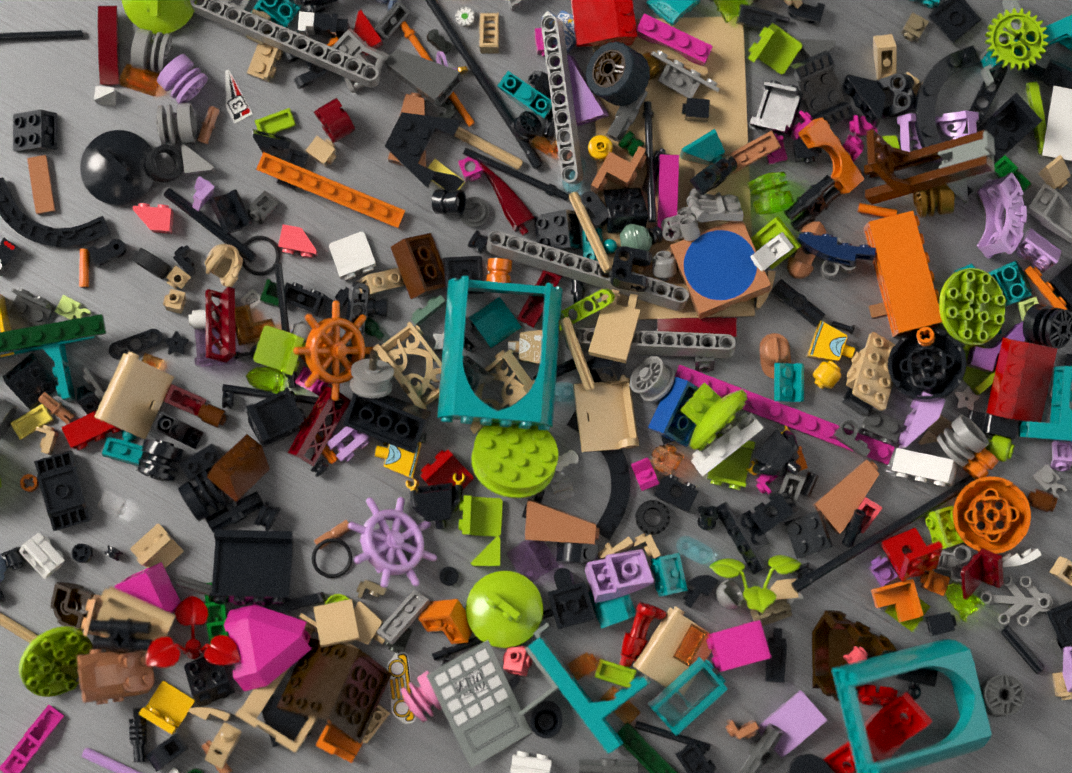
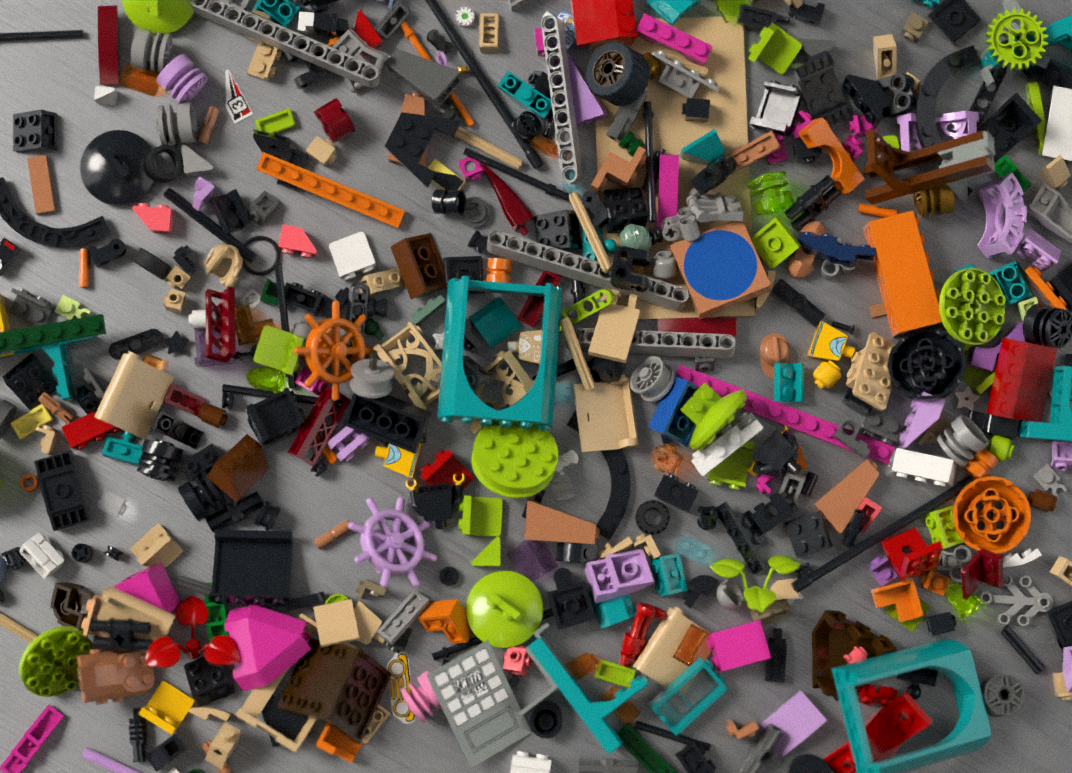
(328, 541): black tyre -> none
(599, 154): yellow head -> none
(645, 474): dark pink bracket -> none
(771, 251): white bracket -> none
(926, 342): orange bush -> none

